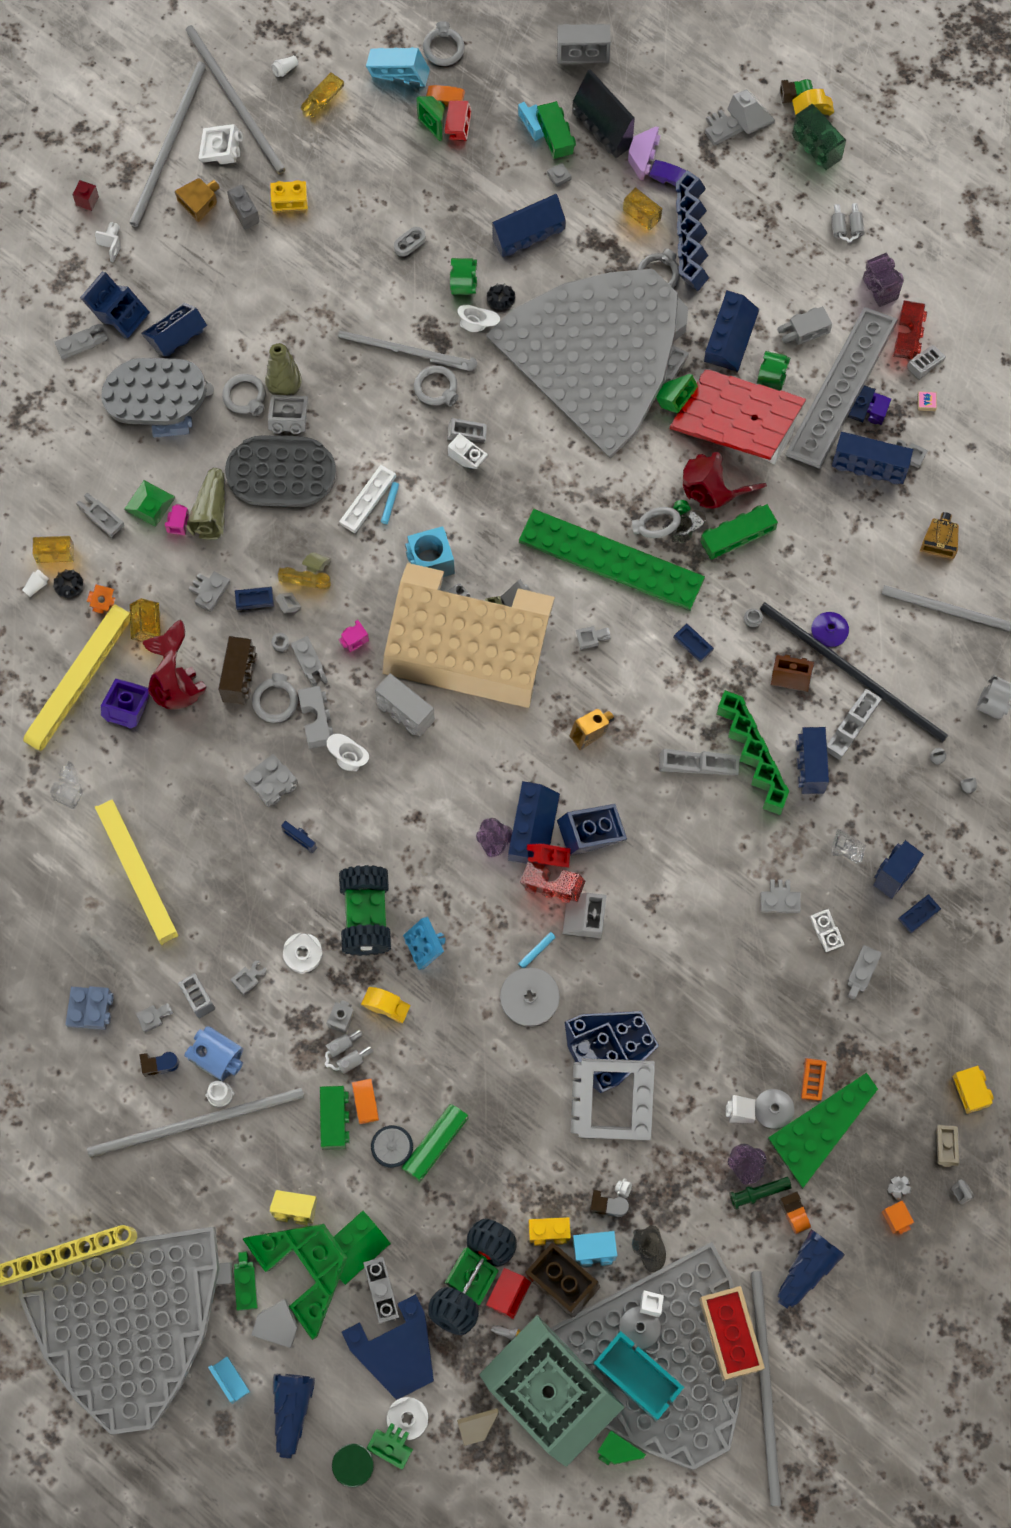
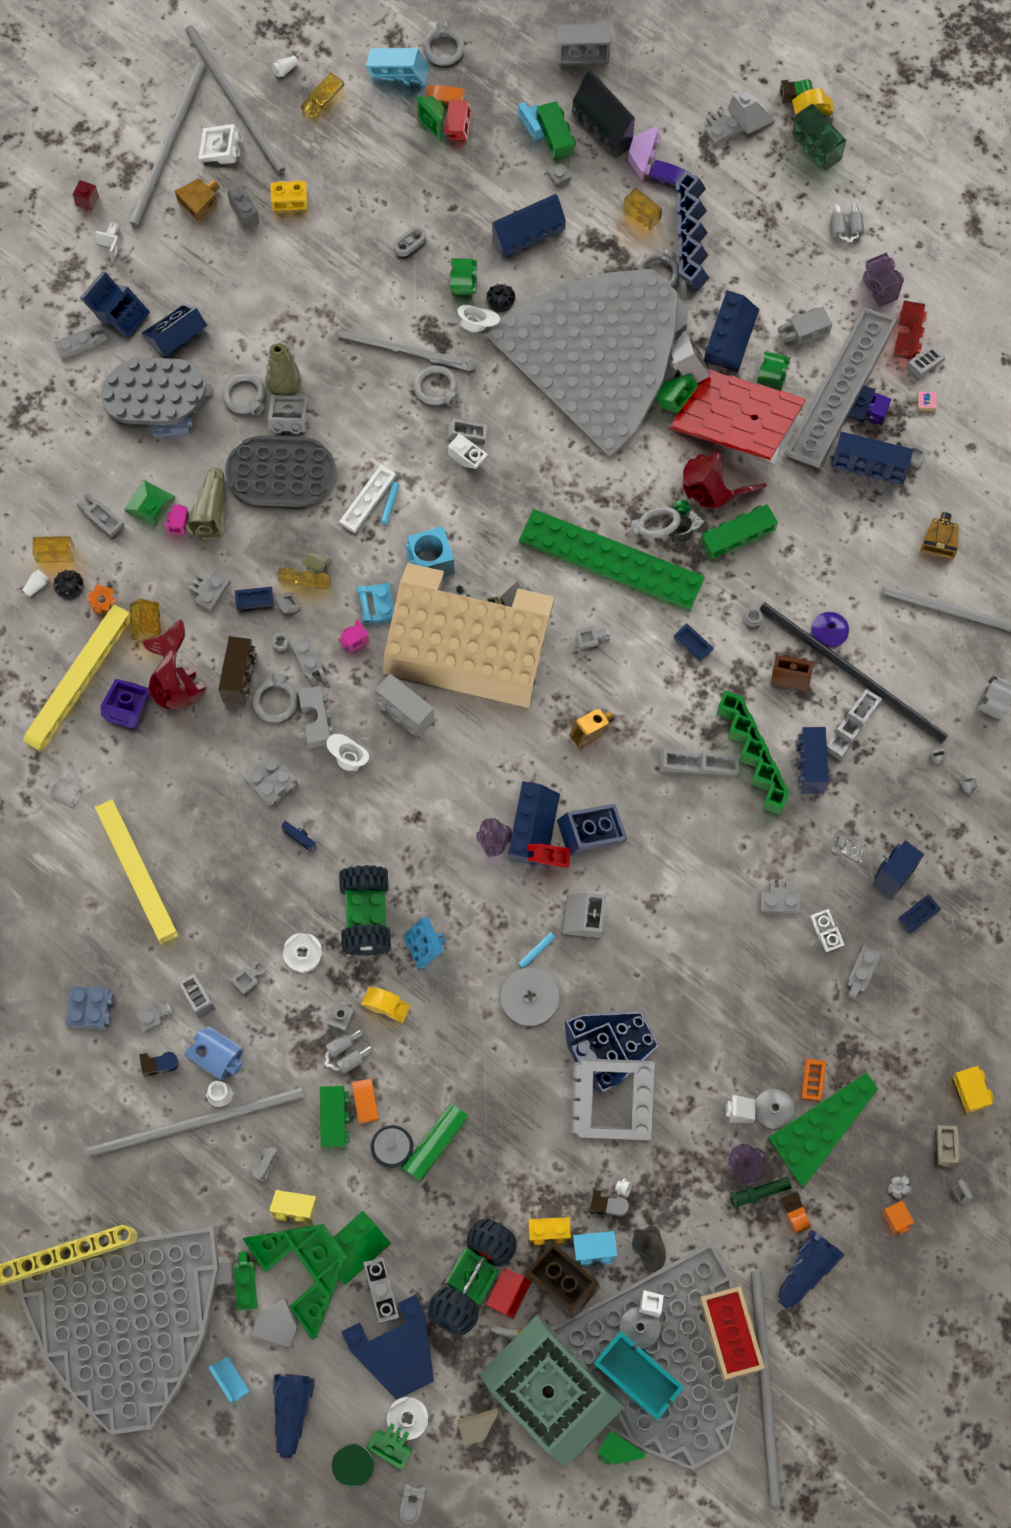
(268, 1159): none -> light grey plate
(382, 601): none -> medium azure plate
(409, 1511): none -> light grey plate
(566, 887): clear red arch -> none
(689, 358): none -> light grey slope

